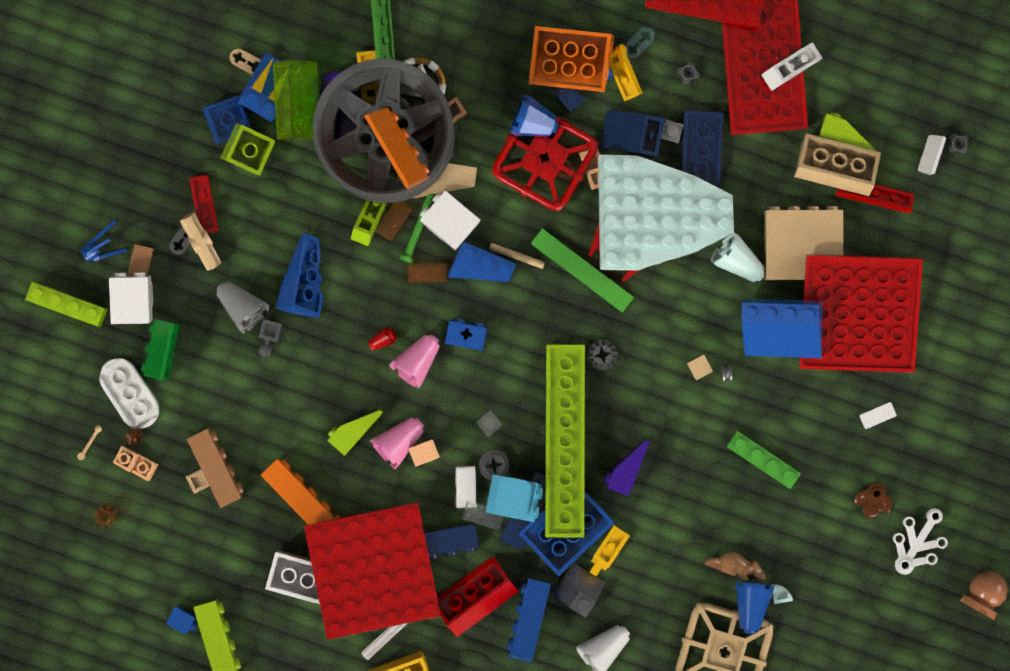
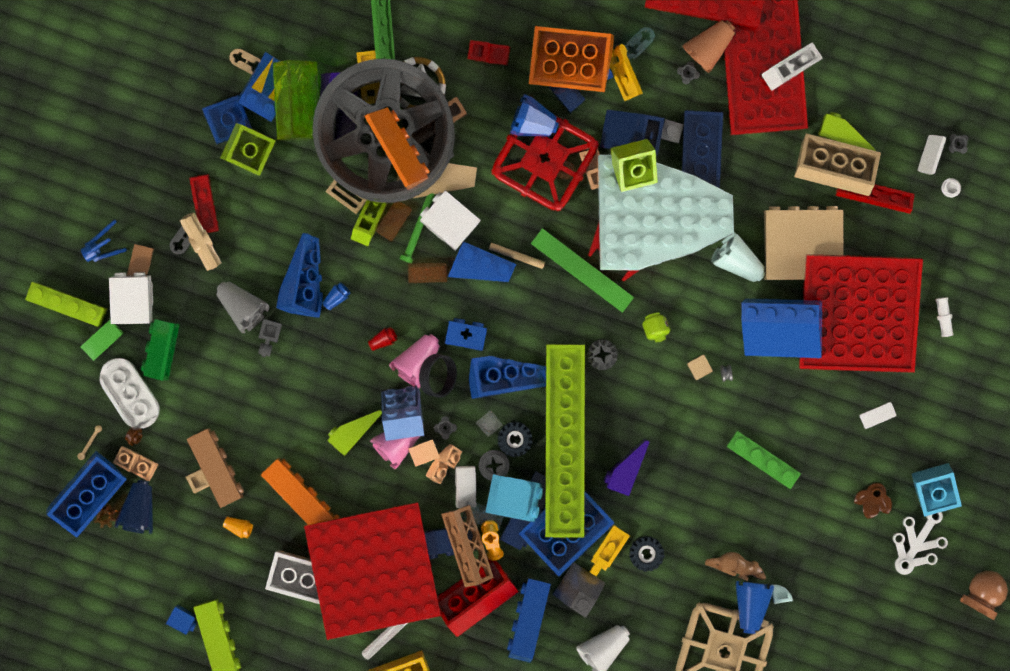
(86, 494): none -> blue slope
(101, 340): none -> bright green slope
(137, 509): none -> dark blue cone
(239, 527): none -> light orange cone
(336, 296): none -> blue cone
(359, 204): none -> tan tile
(402, 413): none -> medium blue slope
(425, 371): none -> black tyre
(448, 458): none -> light nougat slope
(450, 427): none -> dark grey plate
(464, 548): none -> medium nougat fence
(488, 53): none -> red slope
(491, 540): none -> light orange connector
(500, 376): none -> blue wedge
(514, 449): none -> black bush
(634, 165): none -> lime slope
(637, 557): none -> black bush
(656, 327): none -> lime head
(710, 44): none -> nougat cone
(936, 489): none -> medium azure slope
(944, 317): none -> white pin
(951, 187): none -> white plate

